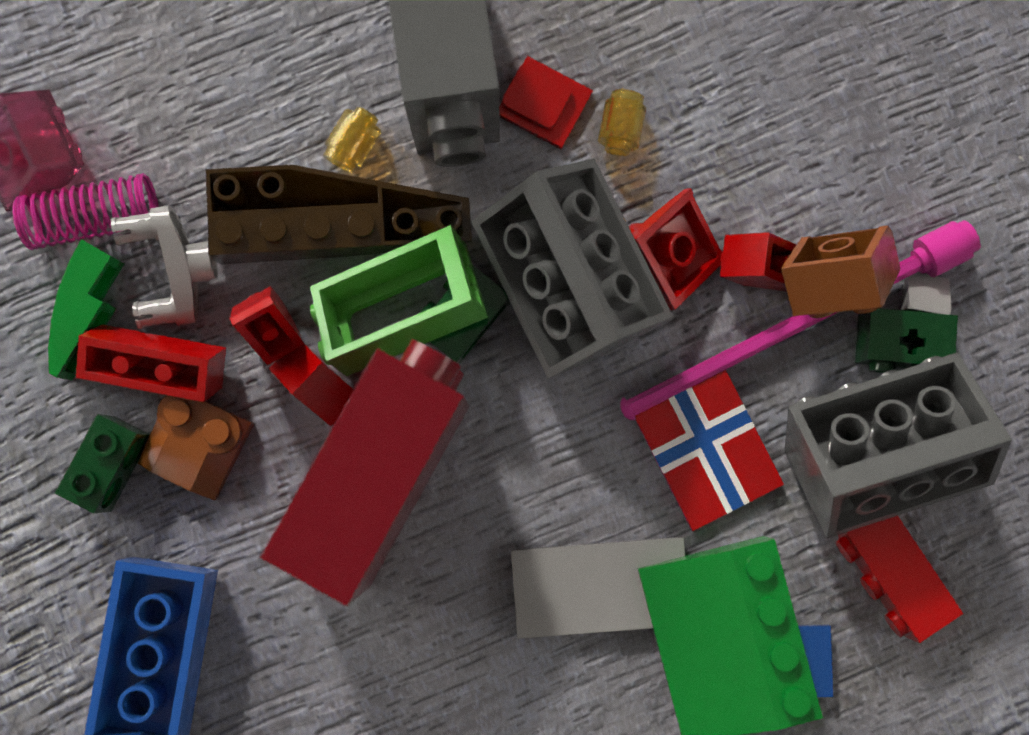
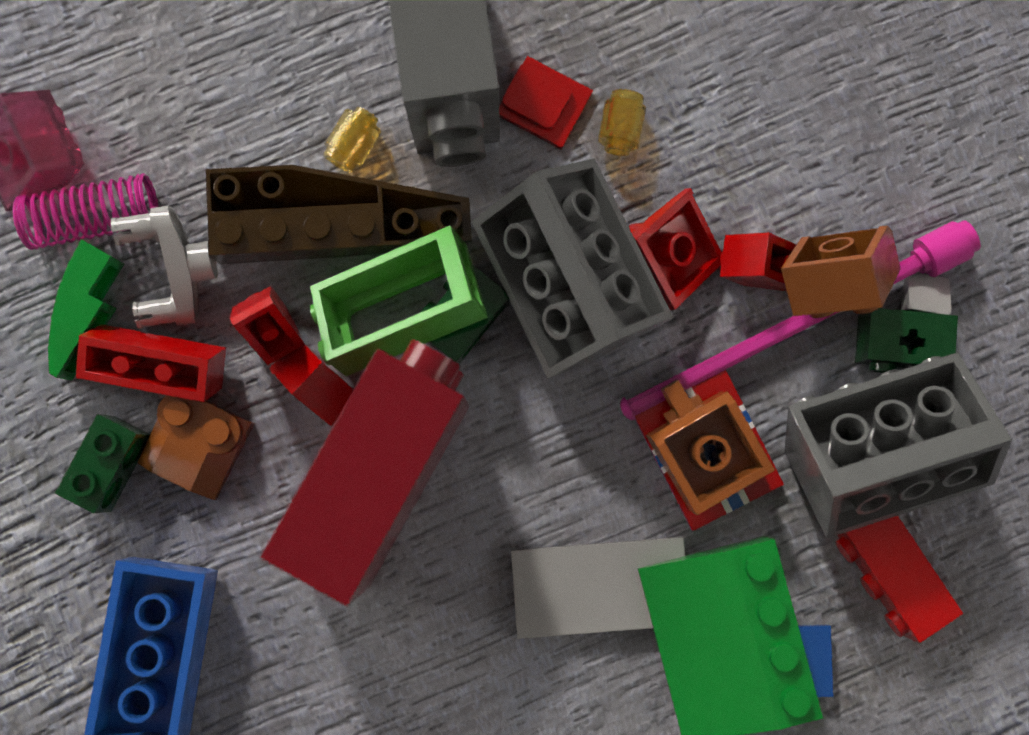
(717, 422): none -> dark orange hinge

